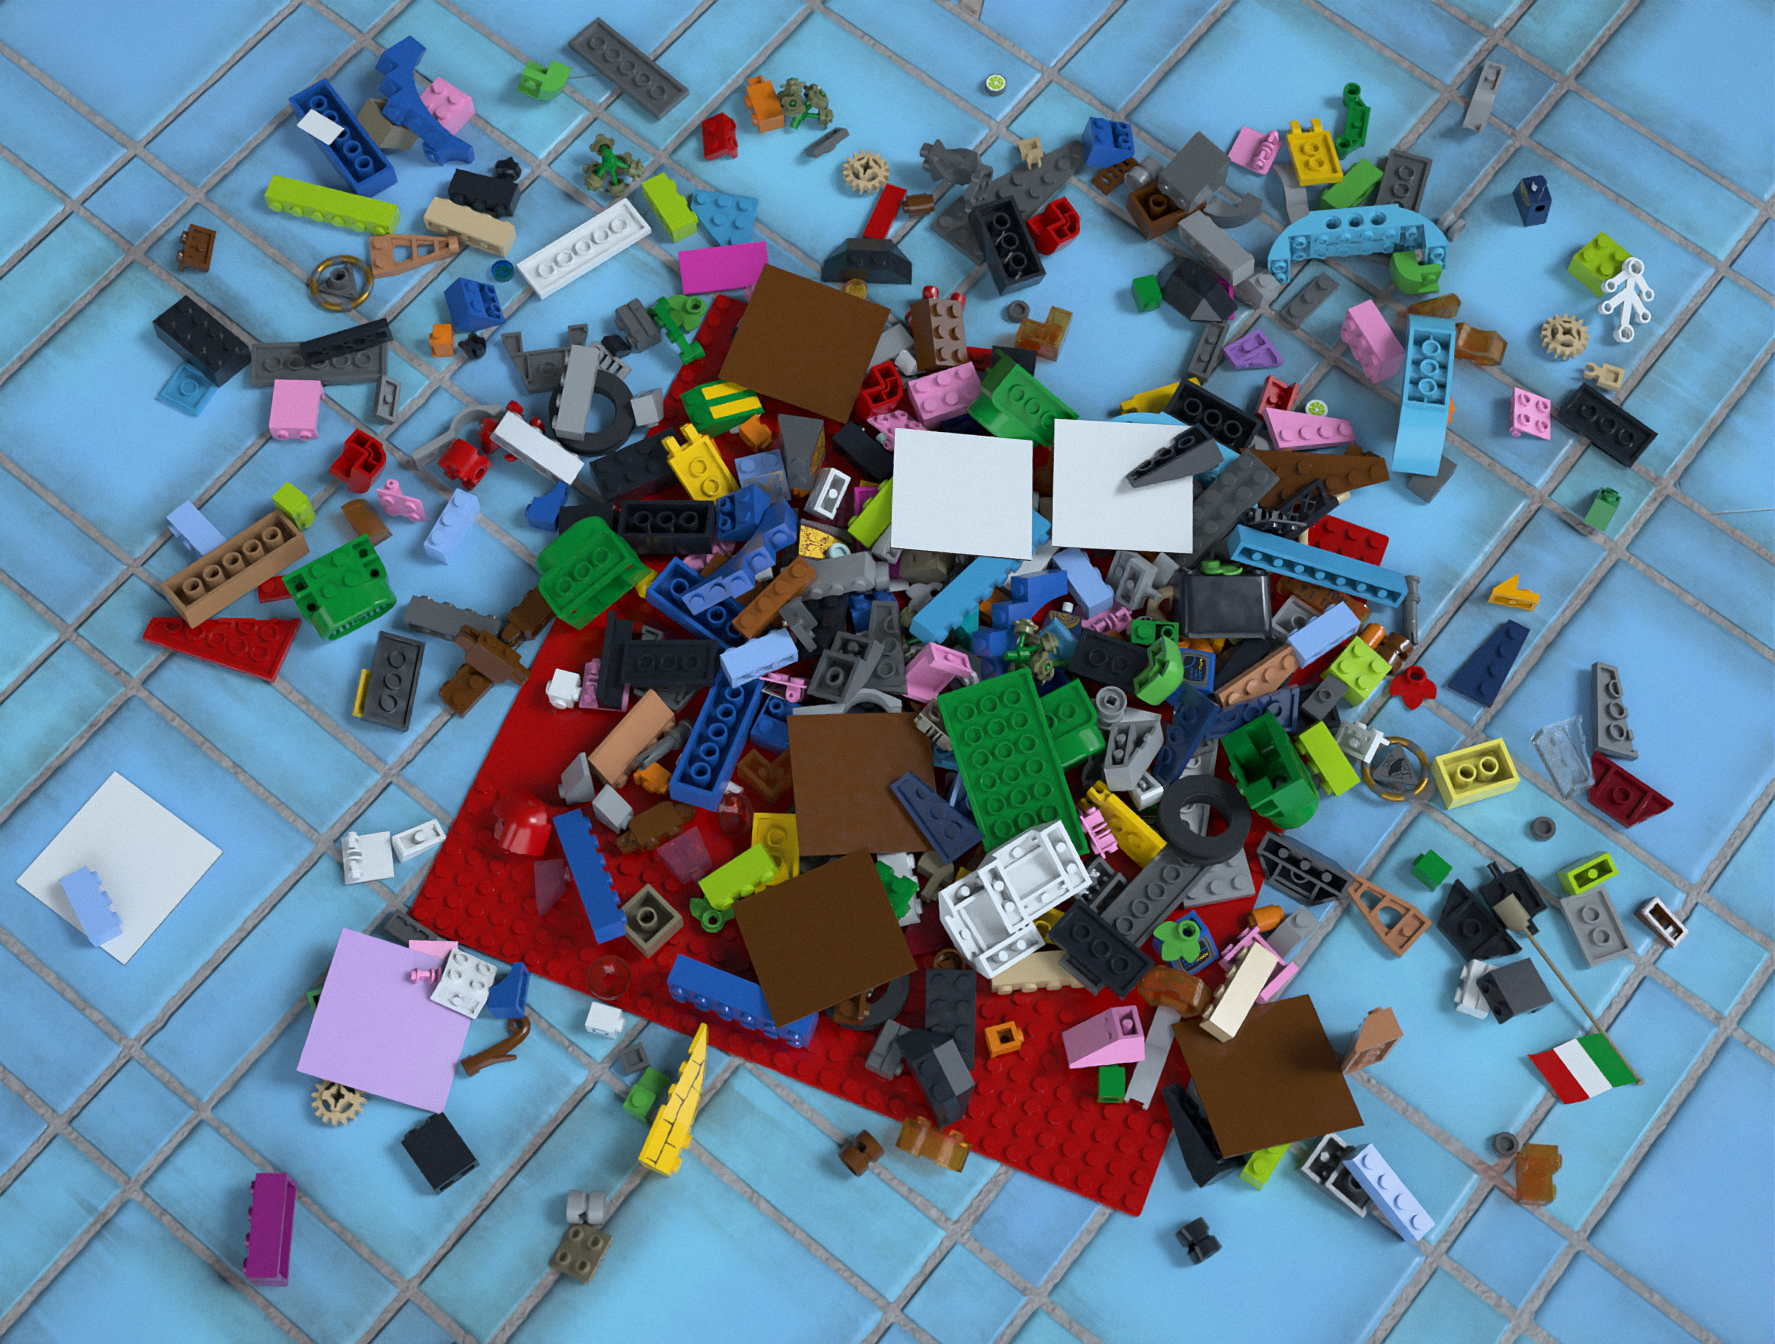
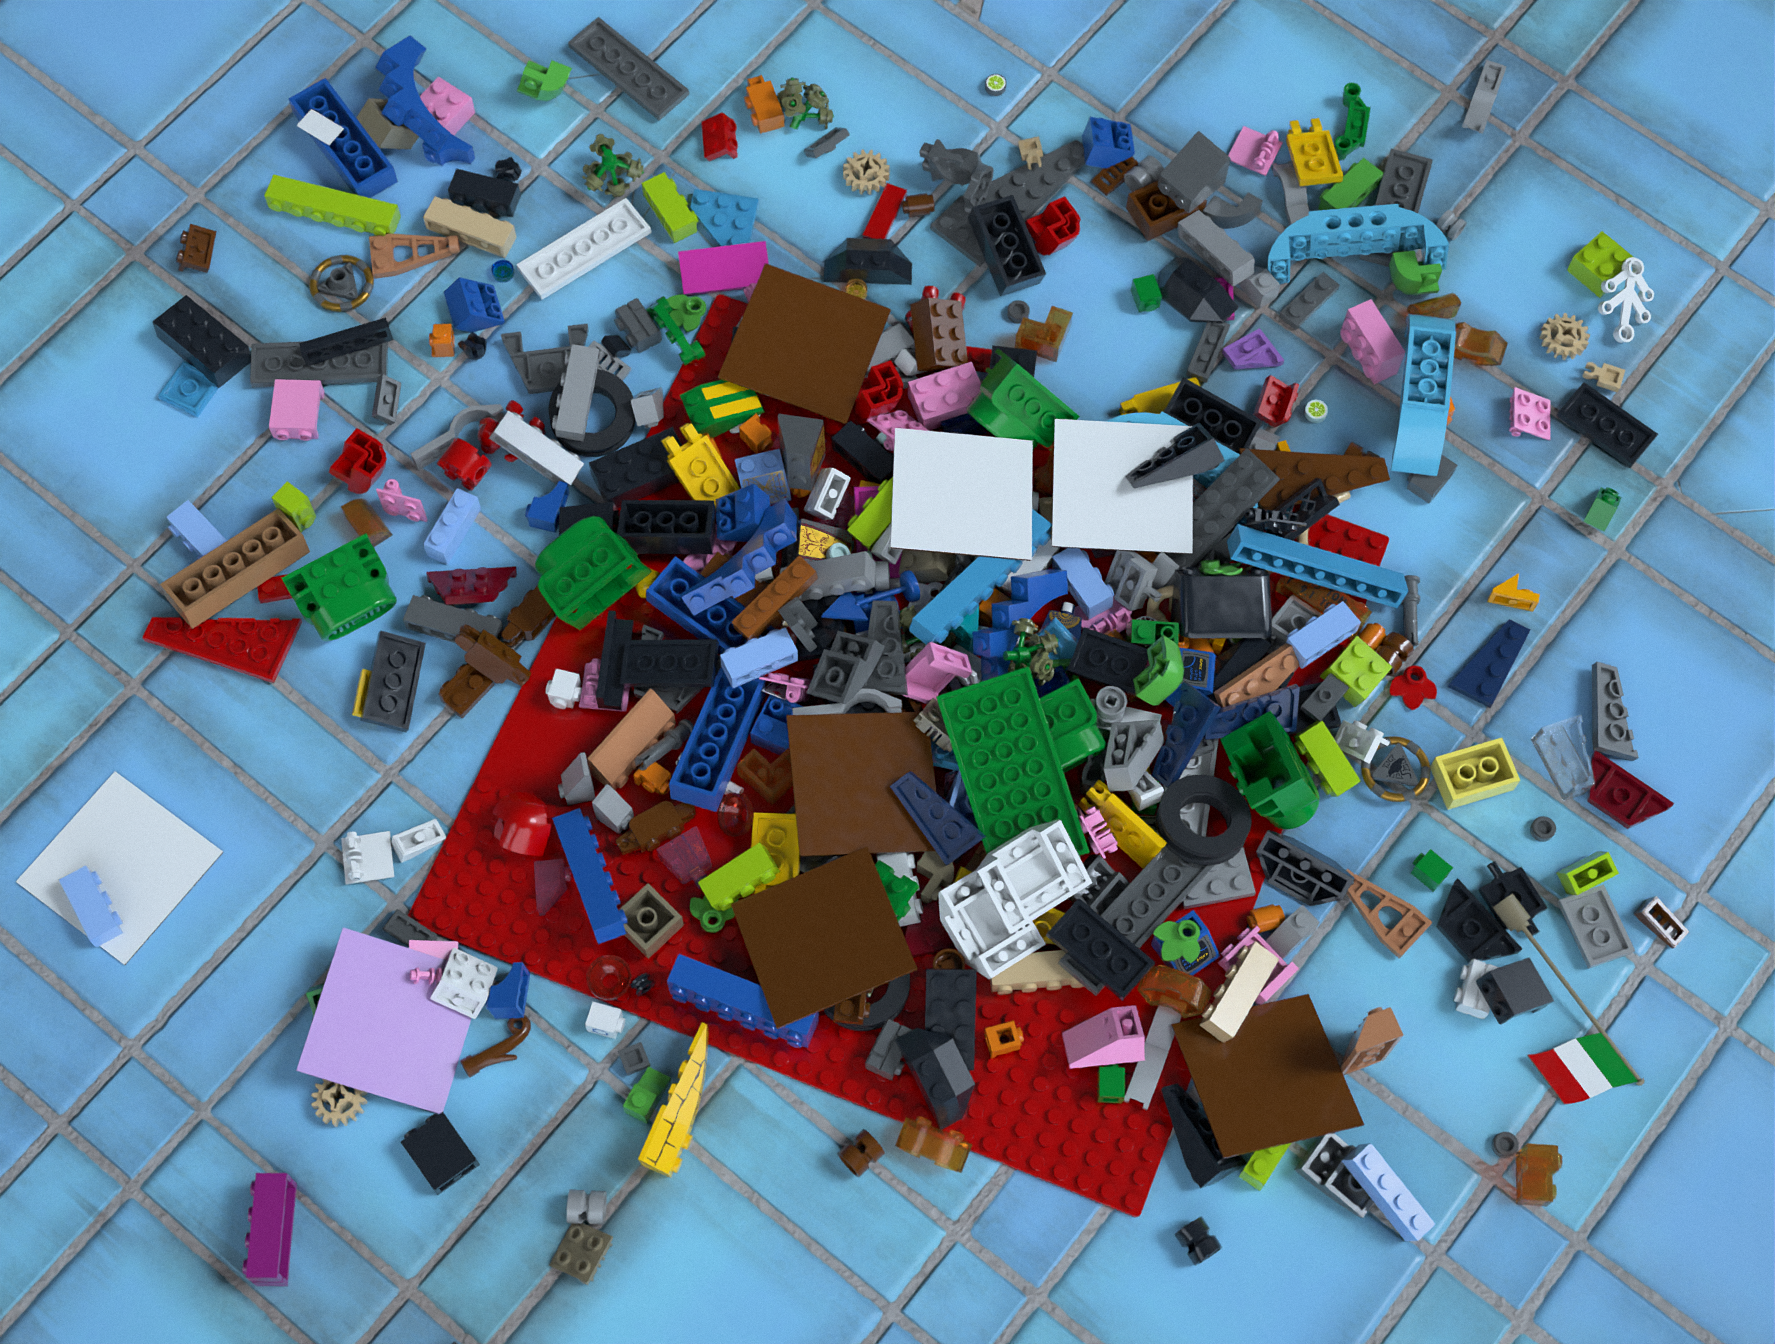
(471, 585): none -> dark red wing
(642, 984): none -> black bush
(848, 608): none -> blue piece
(1306, 431): bright pink wing -> none
(1533, 200): dark blue torso -> none

